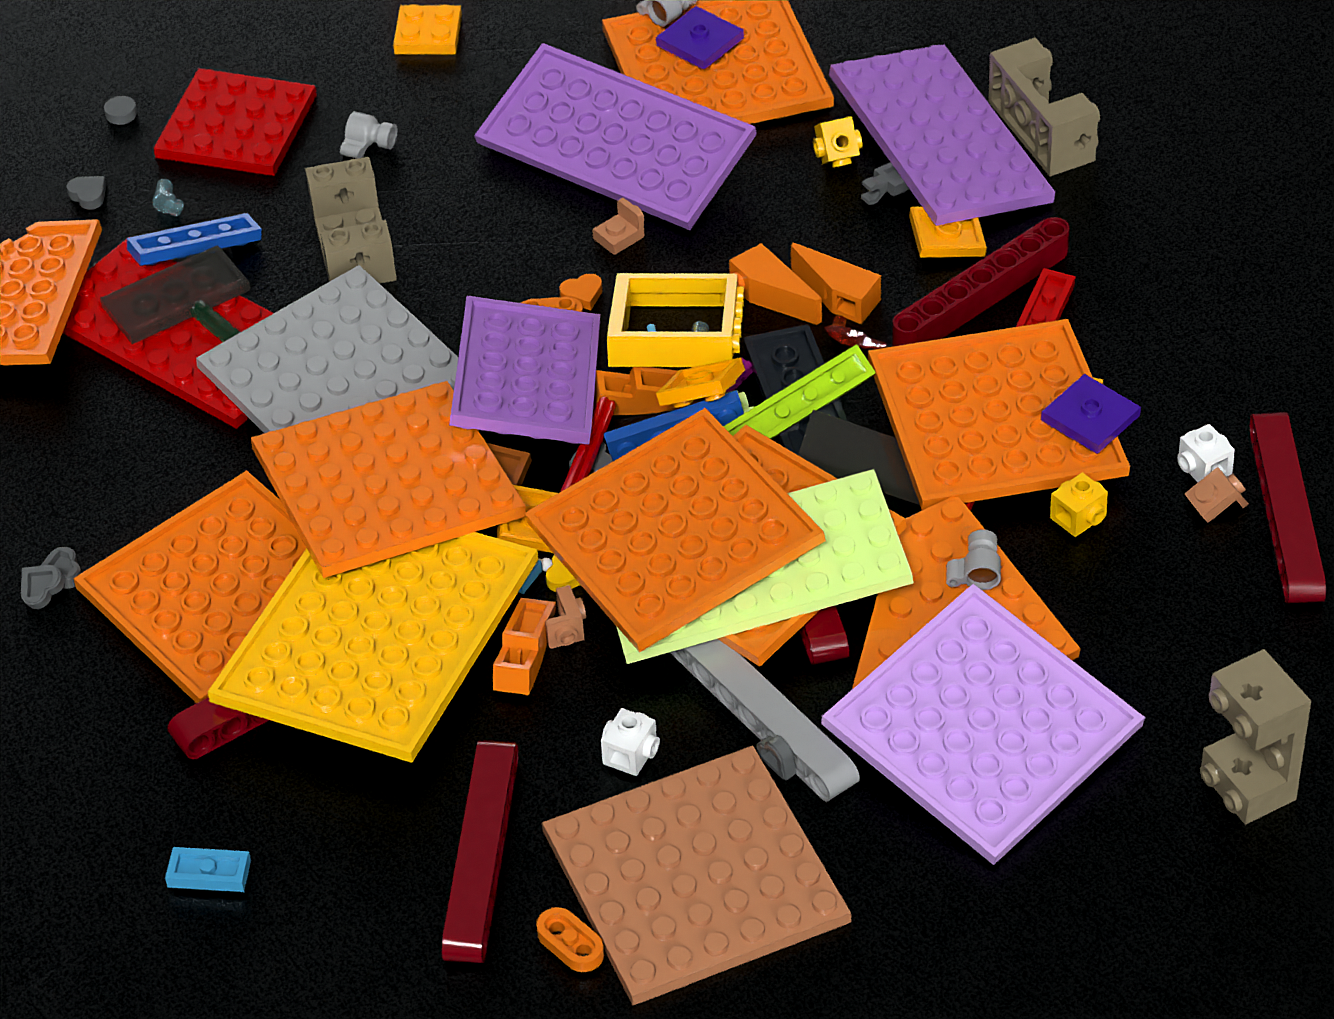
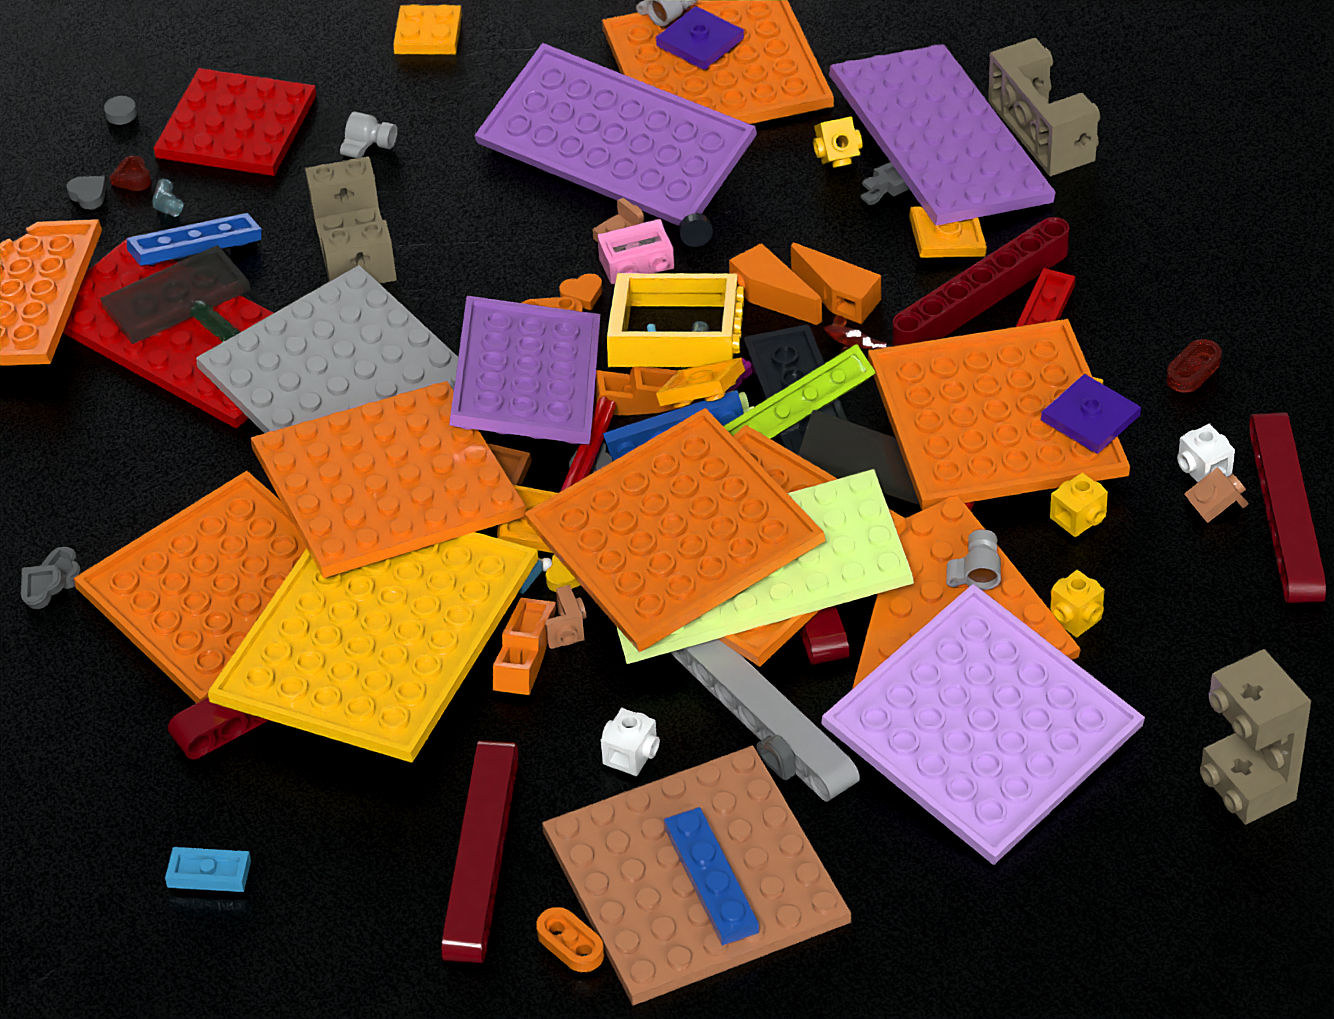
(131, 174): none -> clear red tile
(635, 250): none -> bright pink window
(695, 229): none -> black tile
(711, 876): none -> blue plate
(1077, 602): none -> yellow brick
(1194, 365): none -> clear red plate

